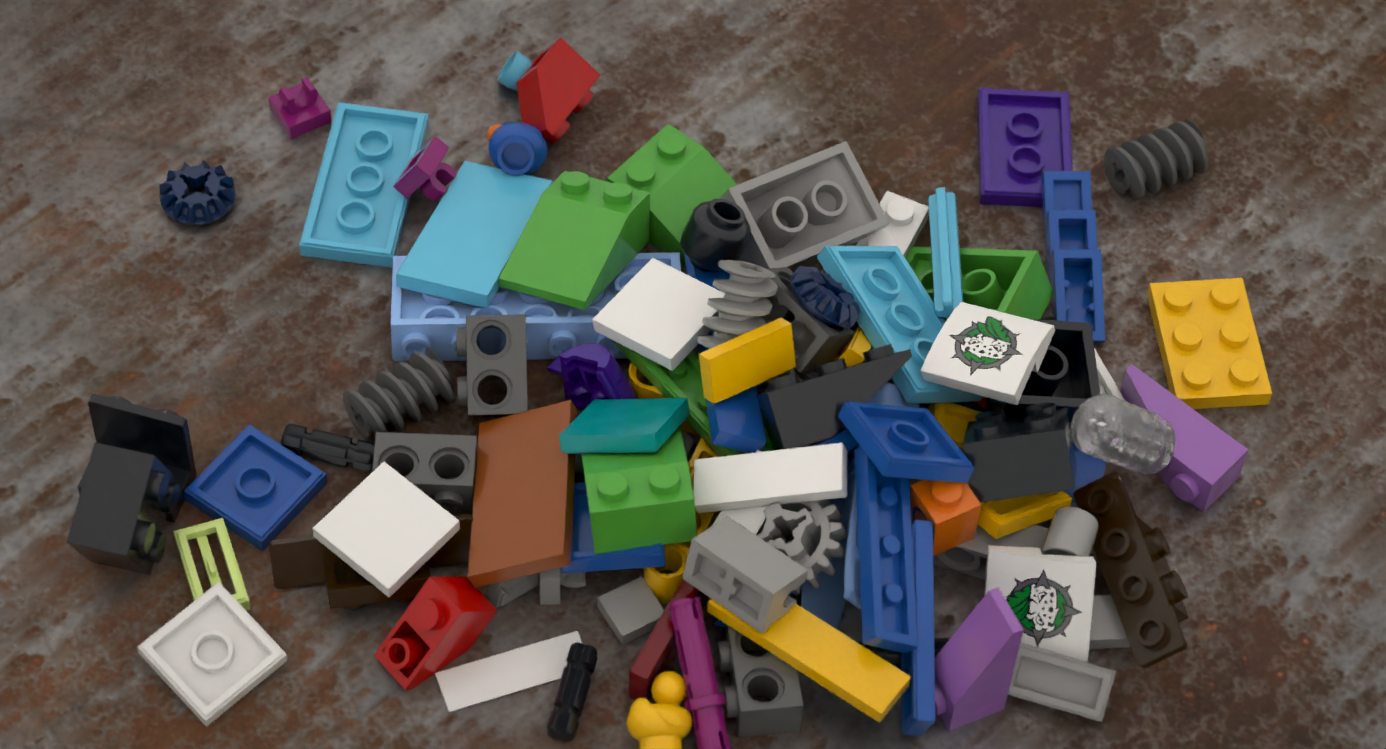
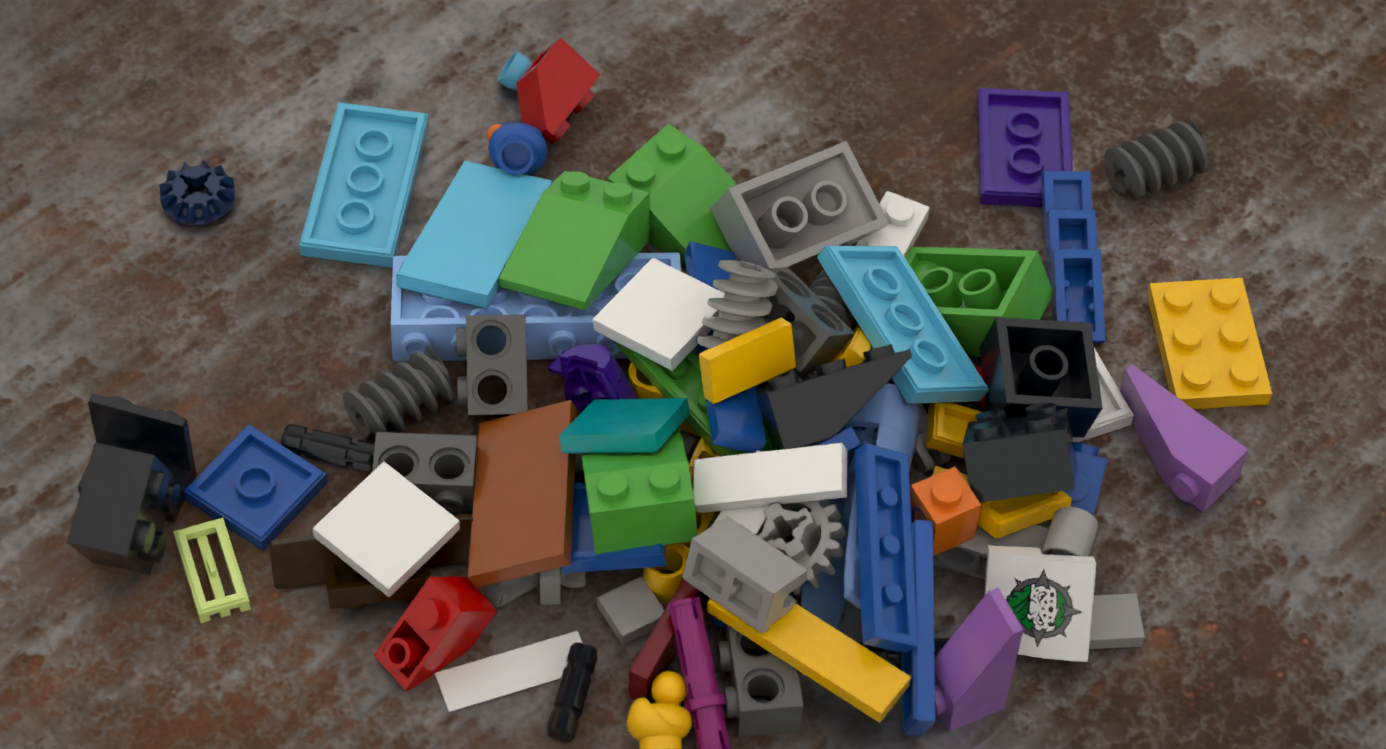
(212, 654): white tile -> none
(299, 109): magenta tile -> none
(425, 171): magenta tile -> none
(715, 233): black head -> none
(824, 297): dark blue gear -> none
(906, 442): blue tile -> none
(945, 252): medium azure axle -> none
(987, 352): white slope -> none
(1061, 682): light grey tile -> none
(1123, 434): clear piece -> none
(1136, 571): dark brown bracket -> none

